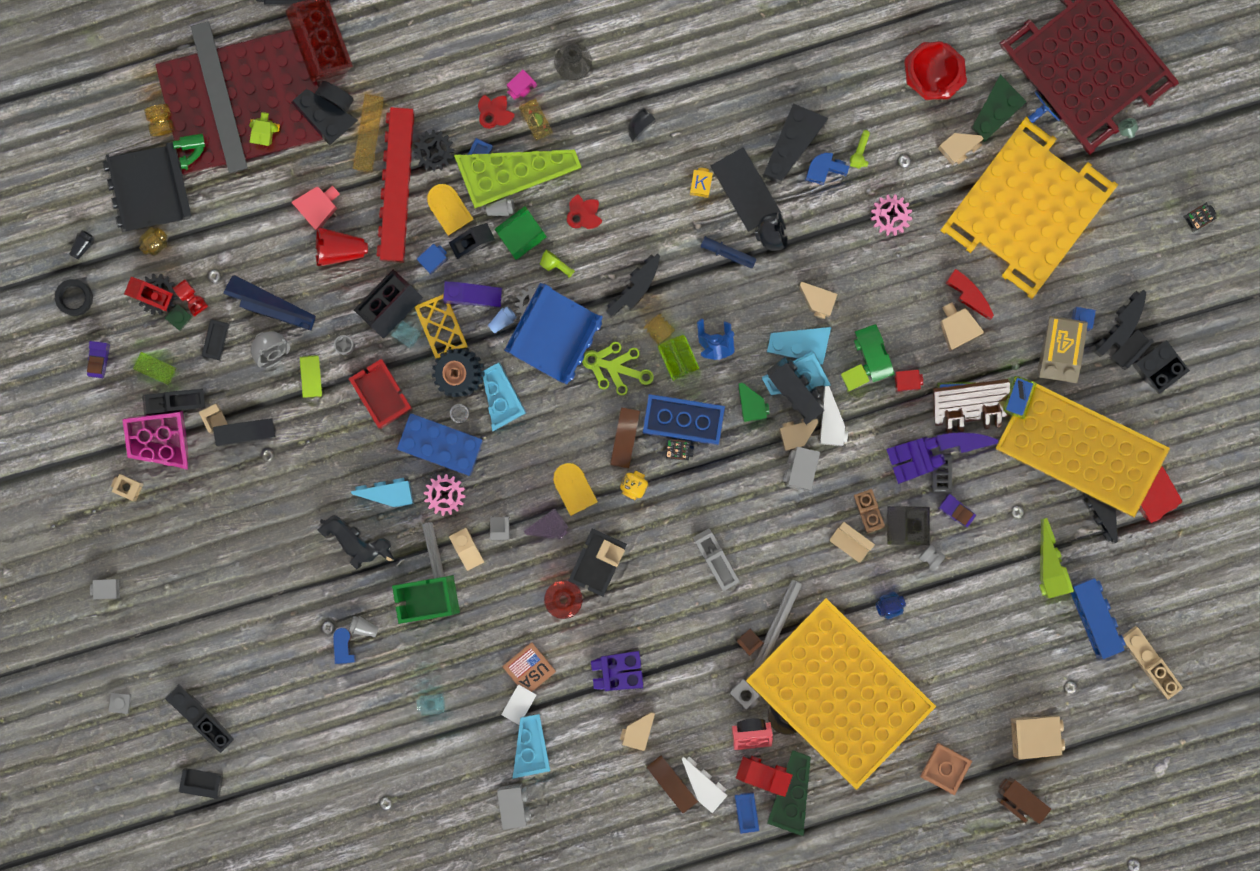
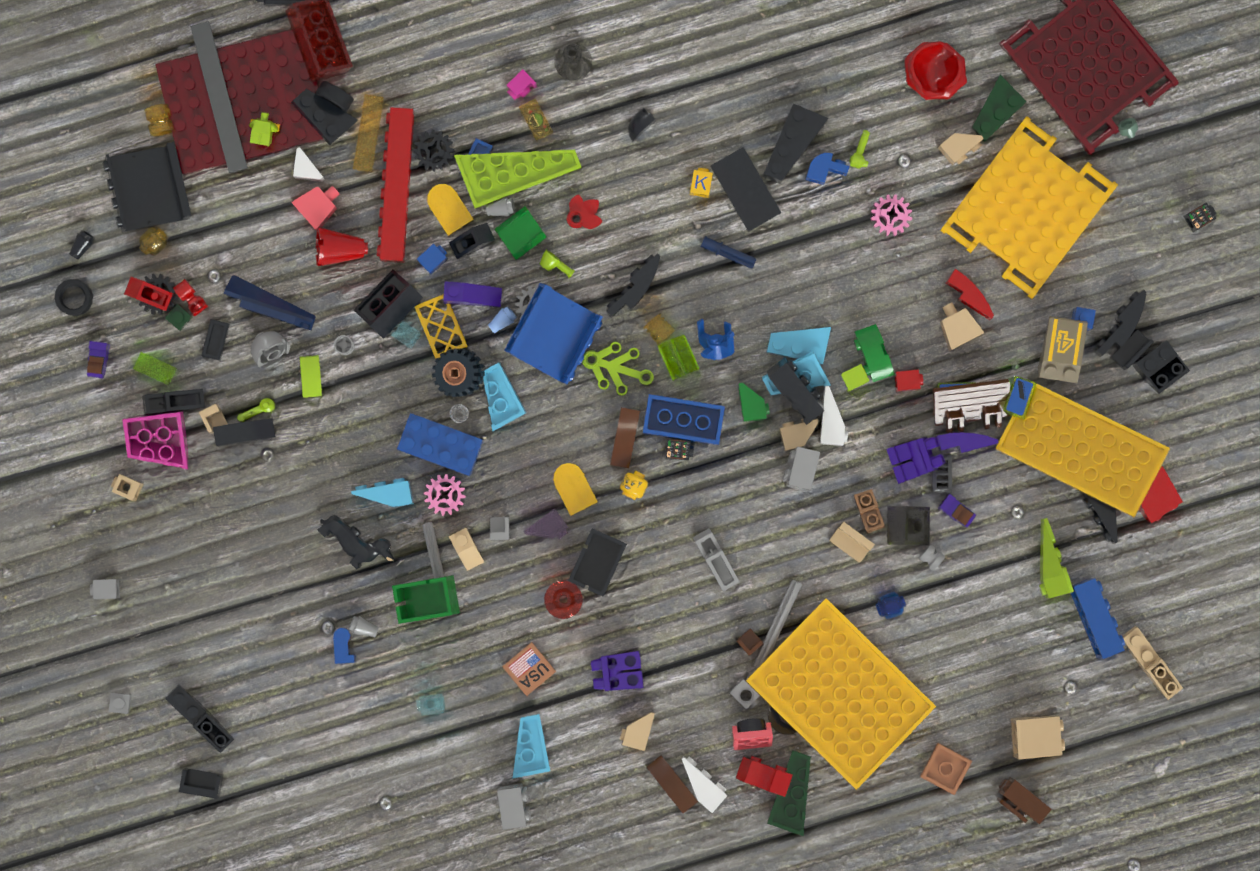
(190, 142): green plant -> none
(266, 405): none -> lime piece
(305, 169): none -> white slope
(380, 394): red piece -> none
(496, 110): red plate -> none
(518, 704): white sticker -> none
(610, 553): tan panel -> none
(746, 812): blue tile -> none
(771, 232): black cylinder -> none
(818, 300): tan slope -> none
(1043, 109): blue shield -> none

